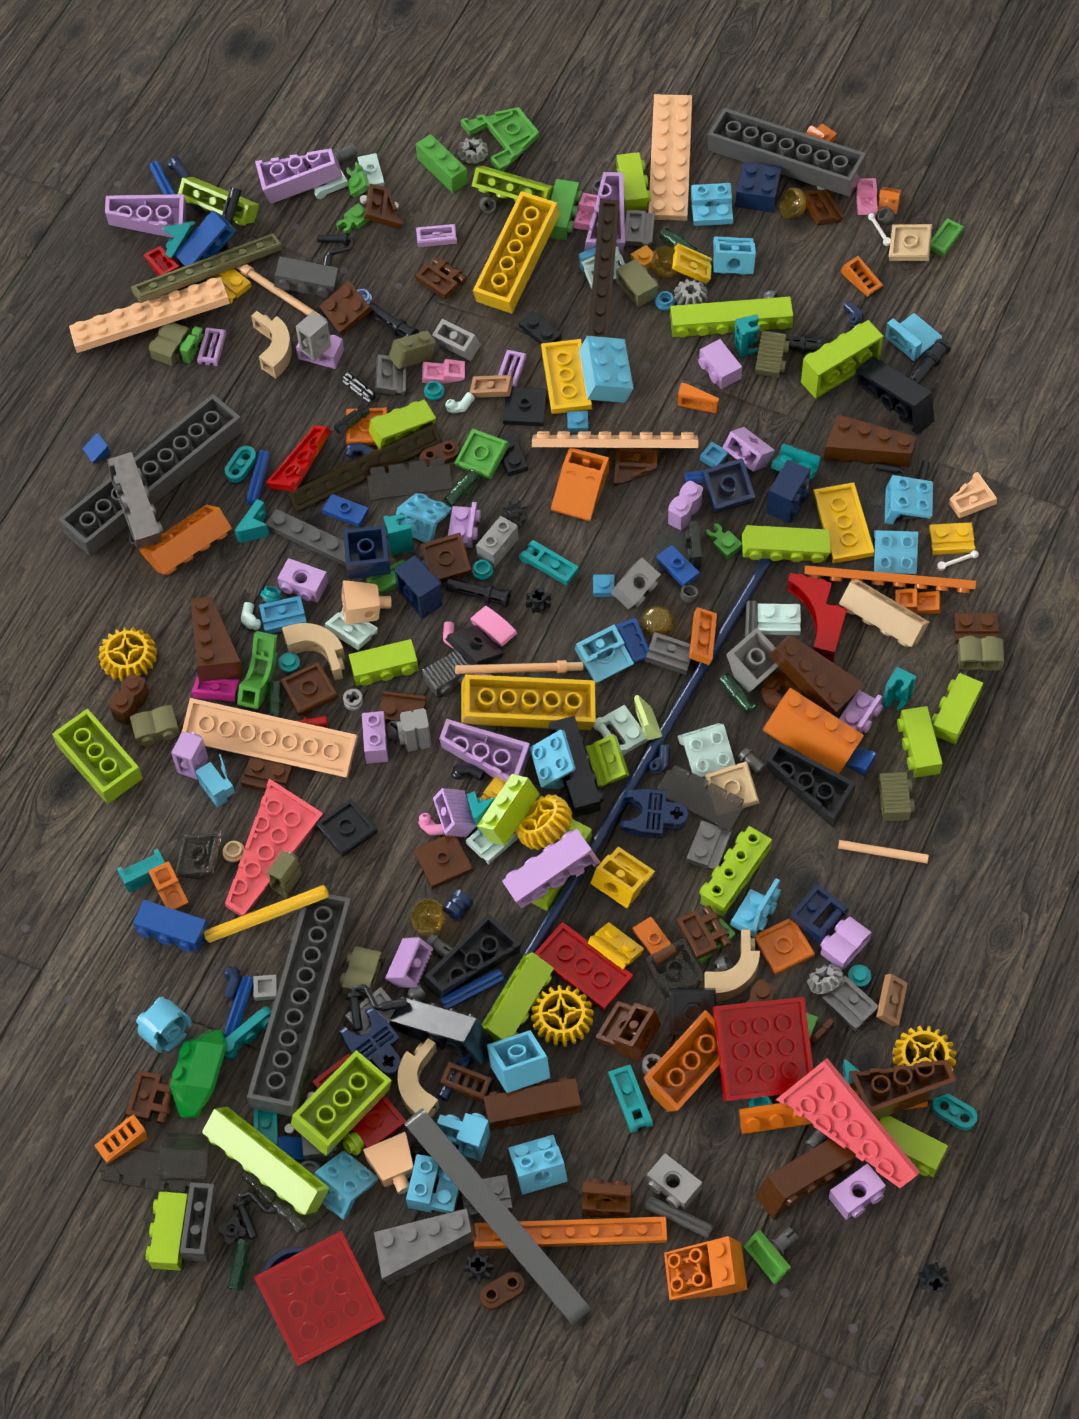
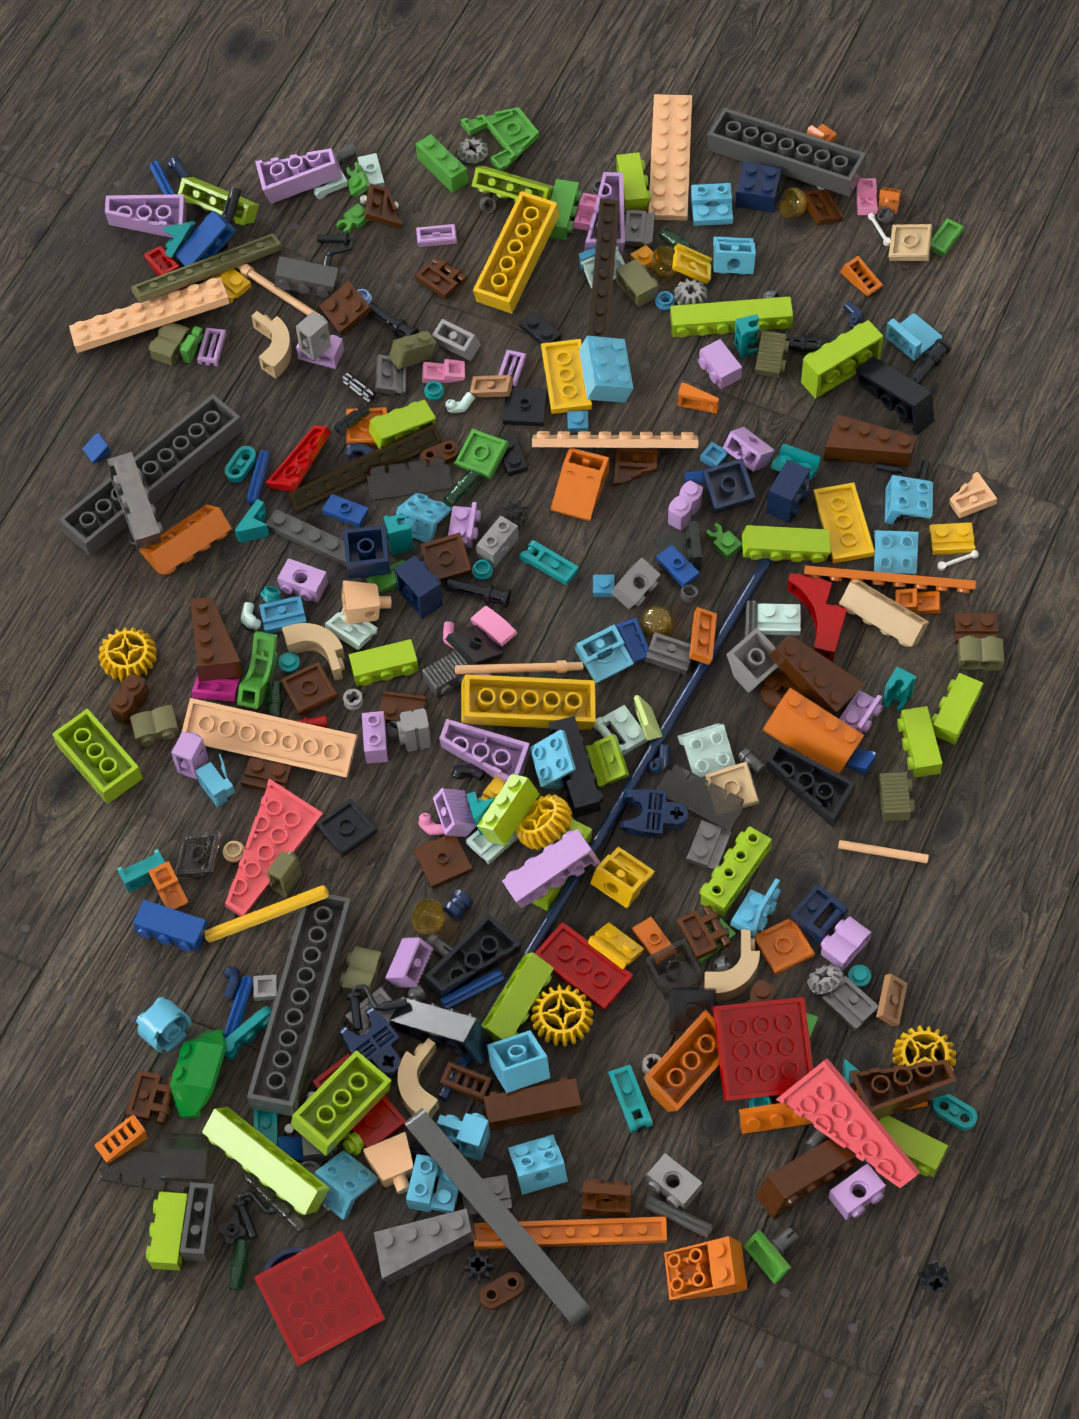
(535, 595): black gear -> none
(629, 1029): reddish brown brick -> none
(736, 693): clear green pin -> none
(824, 1030): reddish brown piece -> none

